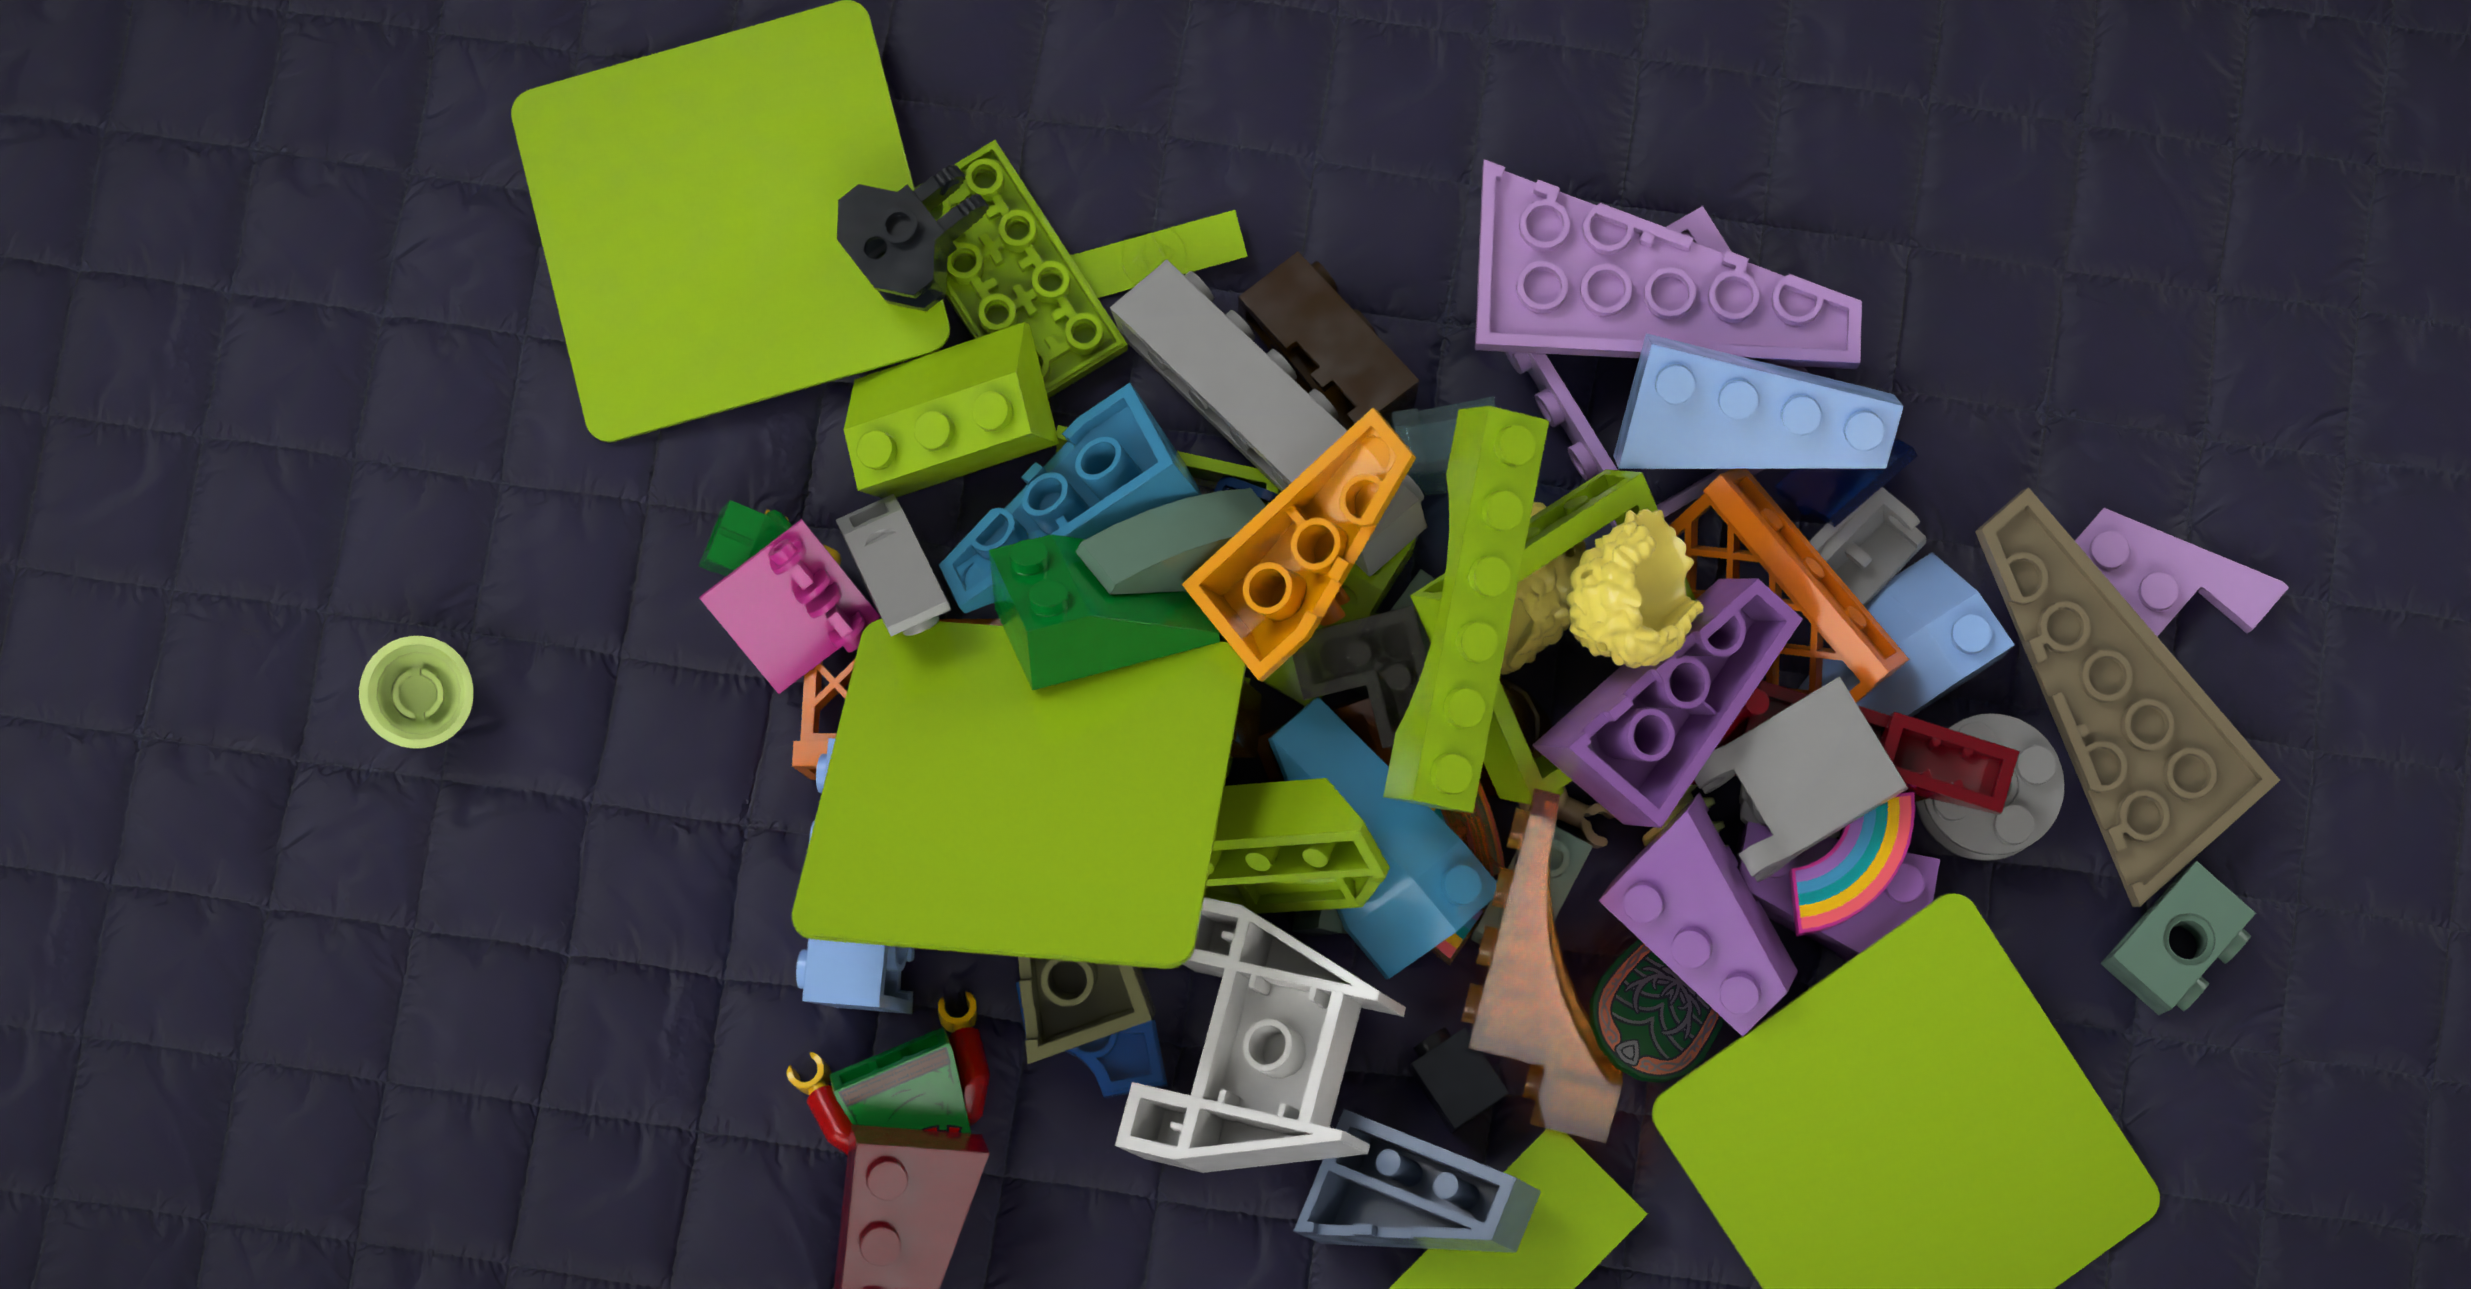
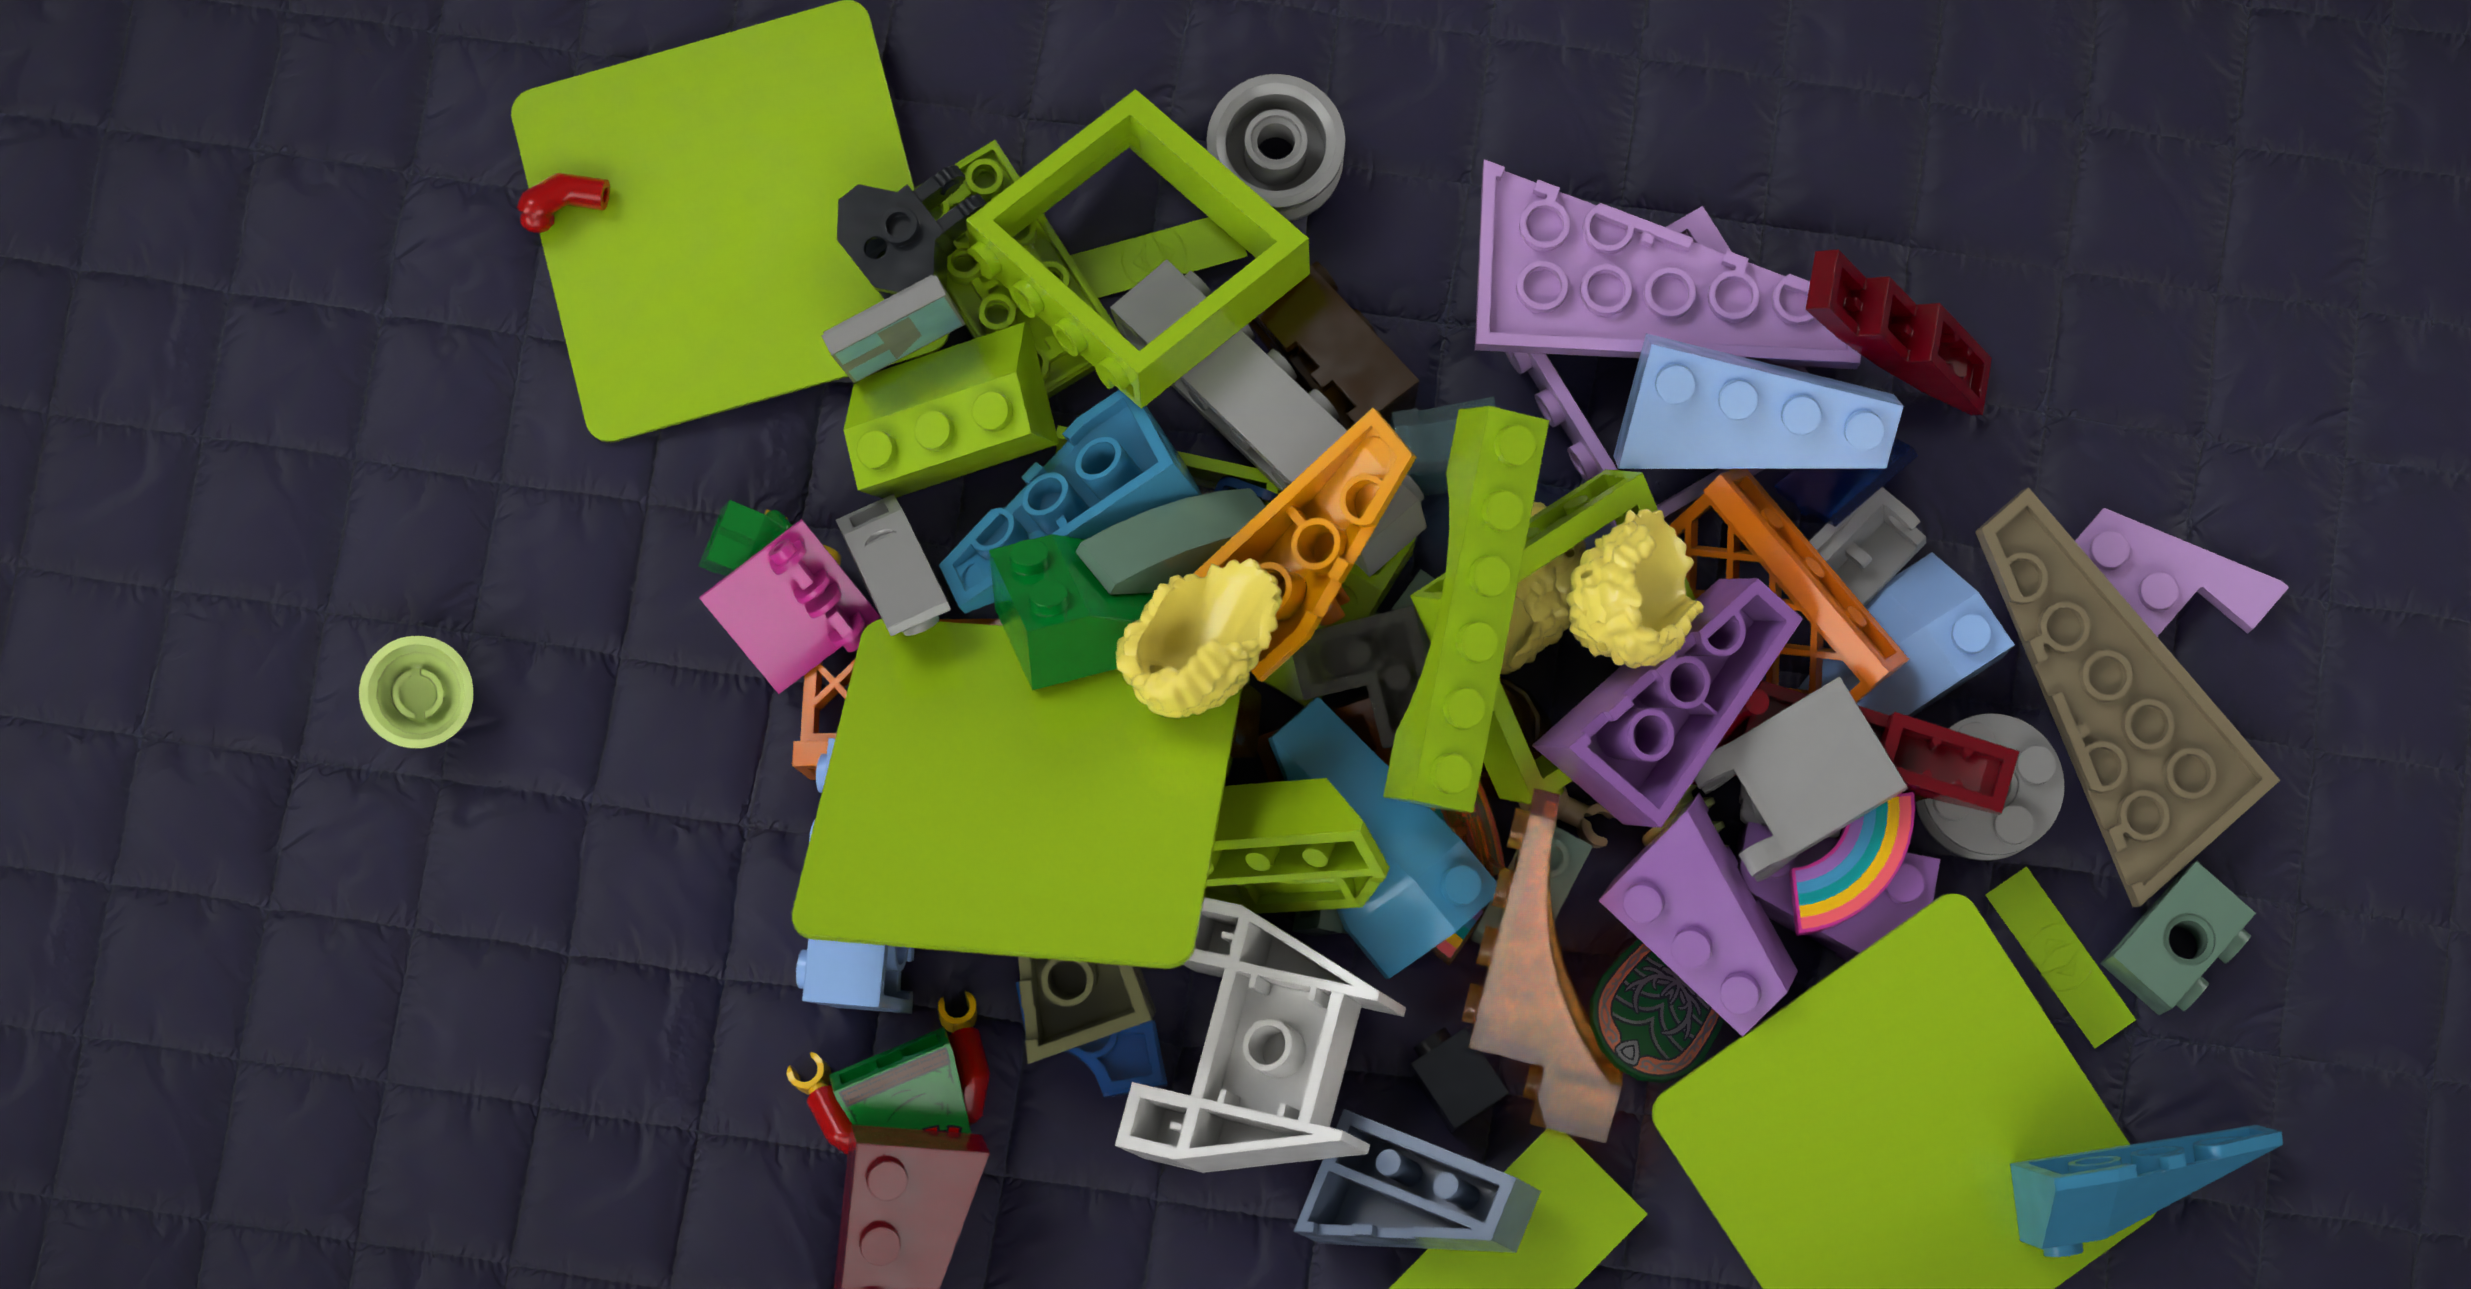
(557, 192): none -> red arm
(893, 328): none -> light grey tile
(1199, 638): none -> light yellow piece
(1251, 221): none -> lime window
(1287, 110): none -> light grey wheel
(1905, 339): none -> dark red slope
(2060, 957): none -> lime piece
(2108, 1189): none -> dark azure wedge

